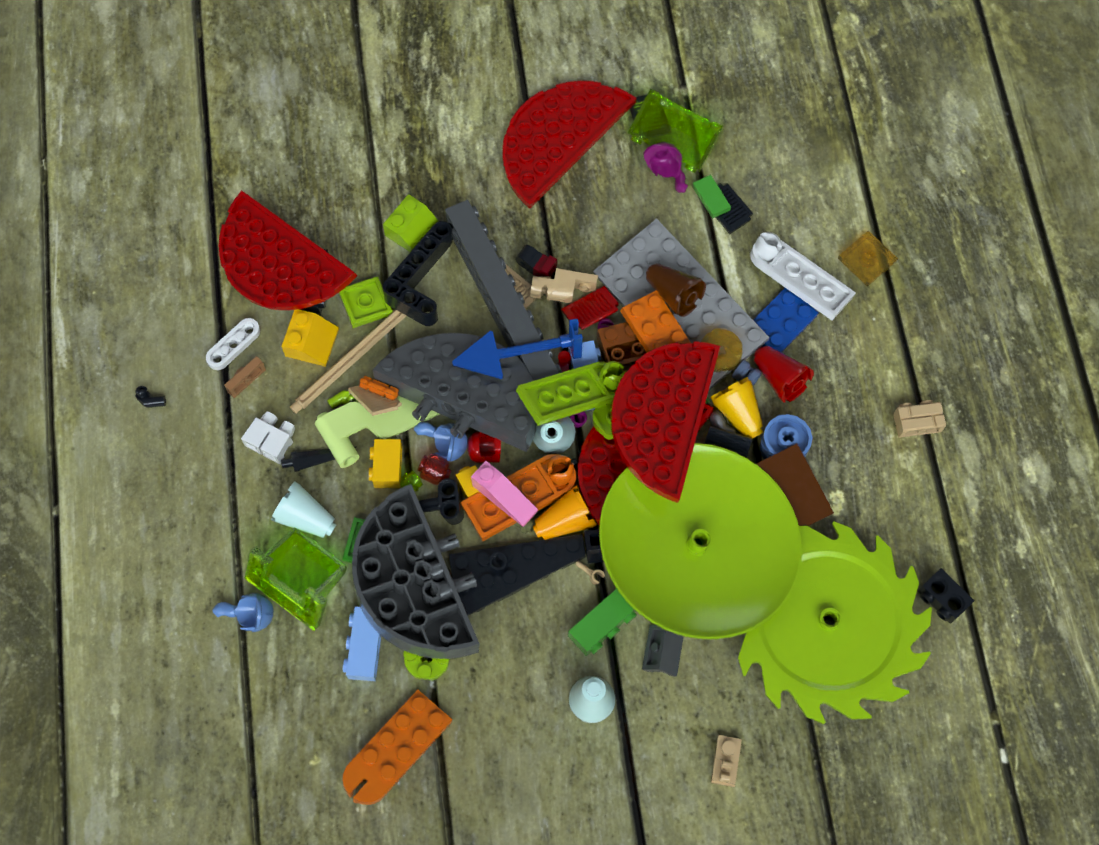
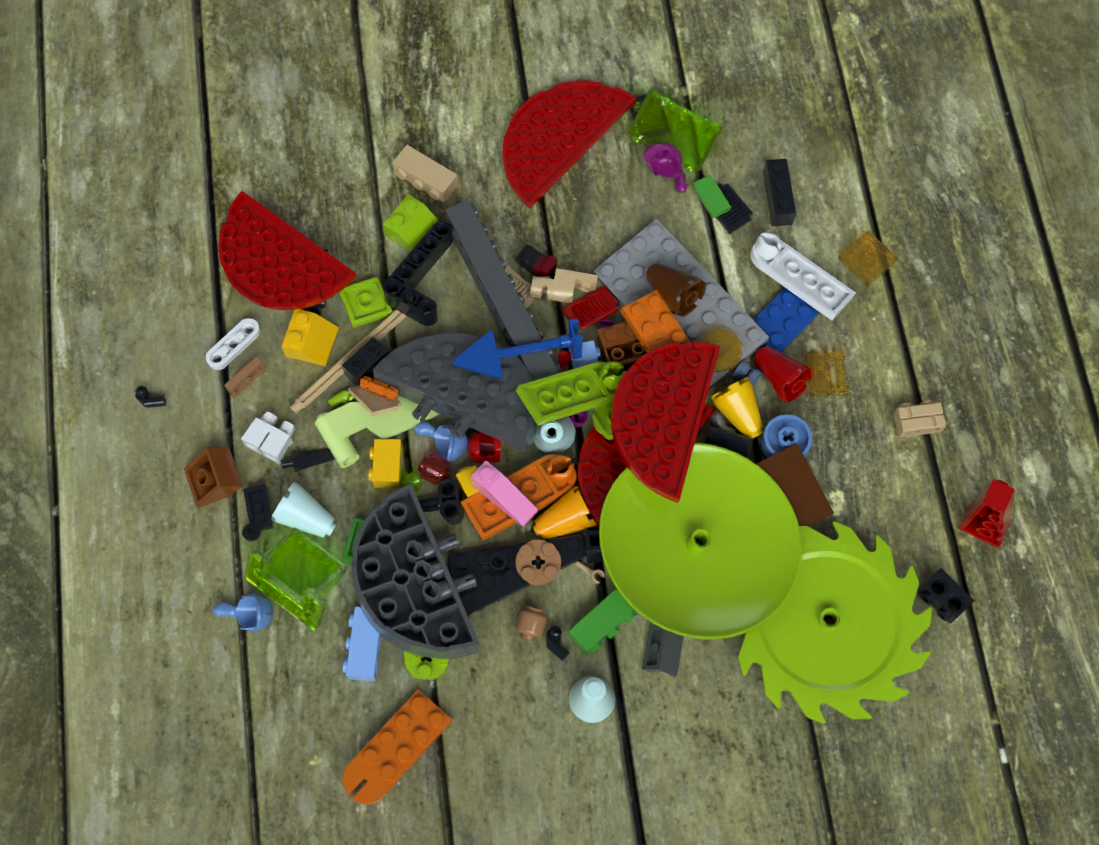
(212, 476): none -> dark orange slope
(258, 512): none -> black hinge
(364, 361): none -> black brick
(425, 174): none -> tan brick
(528, 554): none -> medium nougat plate
(531, 623): none -> medium nougat head
(553, 643): none -> black arm
(726, 761): tan plate -> none
(779, 192): none -> black brick
(821, 382): none -> clear yellow plate
(990, 513): none -> red wedge

